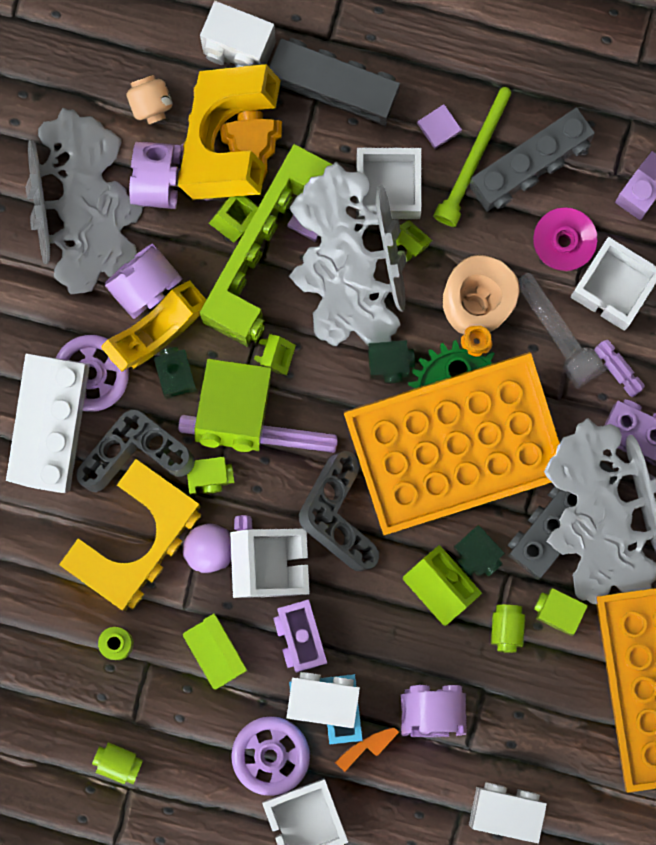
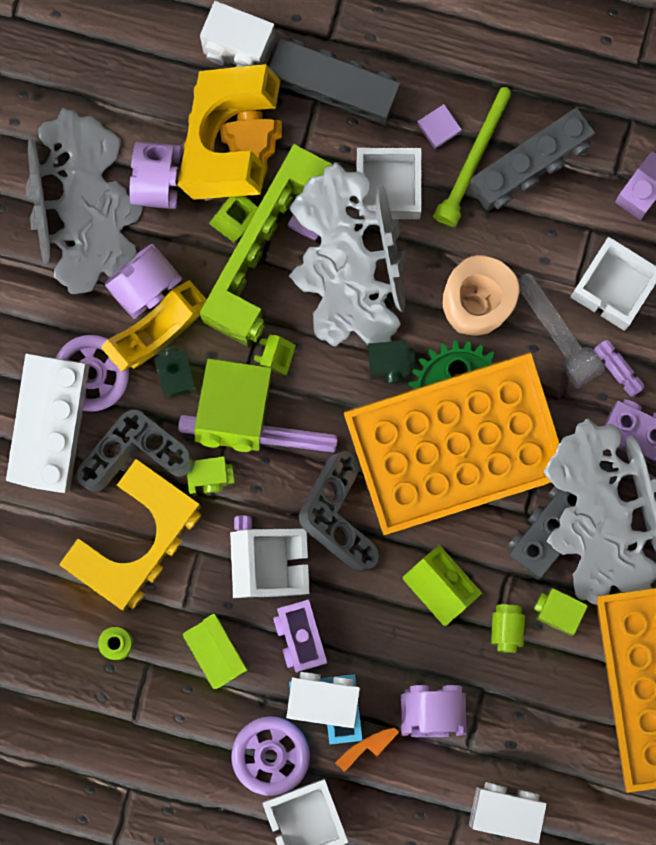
(117, 763): lime brick -> none
(149, 99): light nougat head -> none
(207, 548): lavender hair -> none
(412, 239): lime tile -> none
(478, 553): clear green brick -> none
(482, 335): light orange plate -> none
(570, 224): dark pink dish -> none

